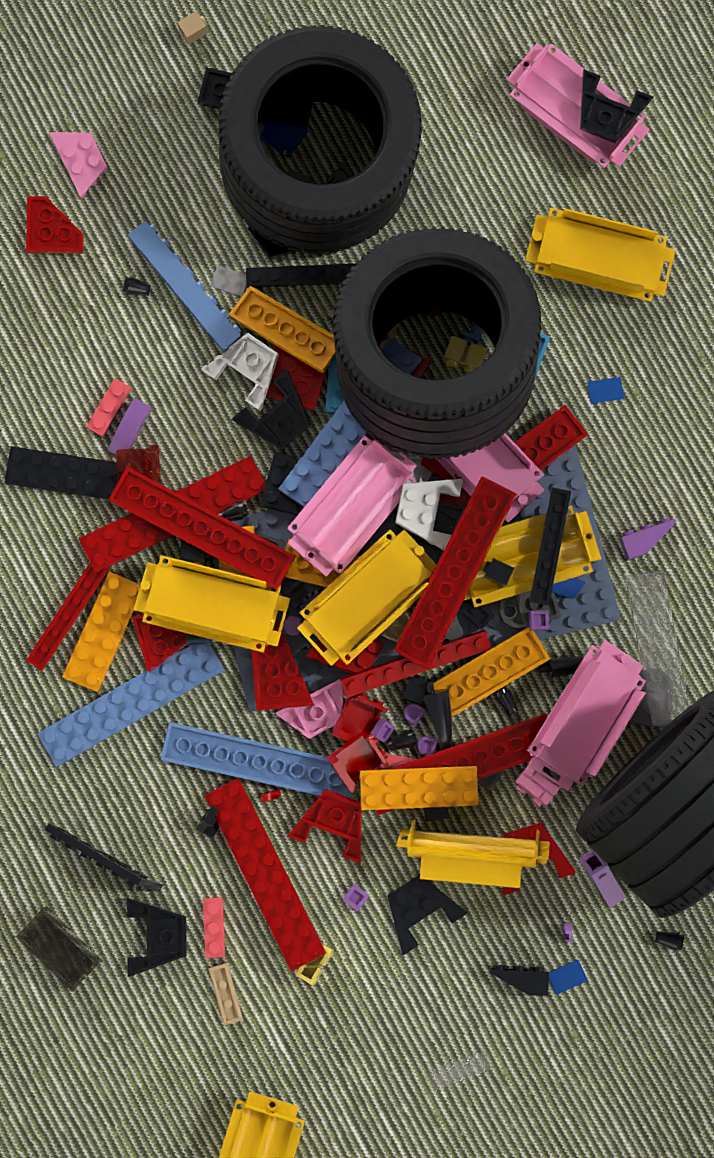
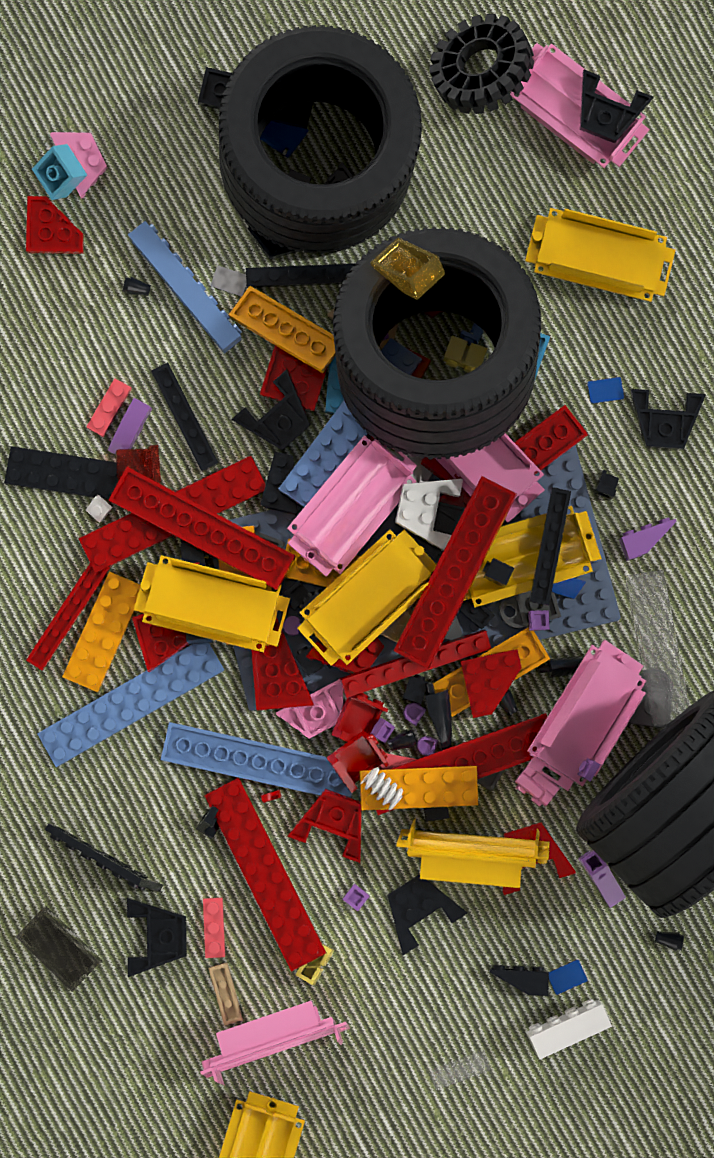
(59, 171): none -> medium azure brick
(99, 508): none -> white plate
(184, 417): none -> black plate
(192, 27): tan brick -> none
(234, 512): black cone -> none
(253, 361): white wing -> none
(269, 1036): none -> bright pink piece
(383, 788): none -> white piece
(409, 267): none -> clear yellow slope
(476, 90): none -> black tyre
(489, 679): none -> red plate
(567, 932): medium lavender tile -> none
(568, 1028): none -> white brick
(588, 769): none -> medium lavender plate
(606, 485): none -> black panel
(665, 427): none -> black wing

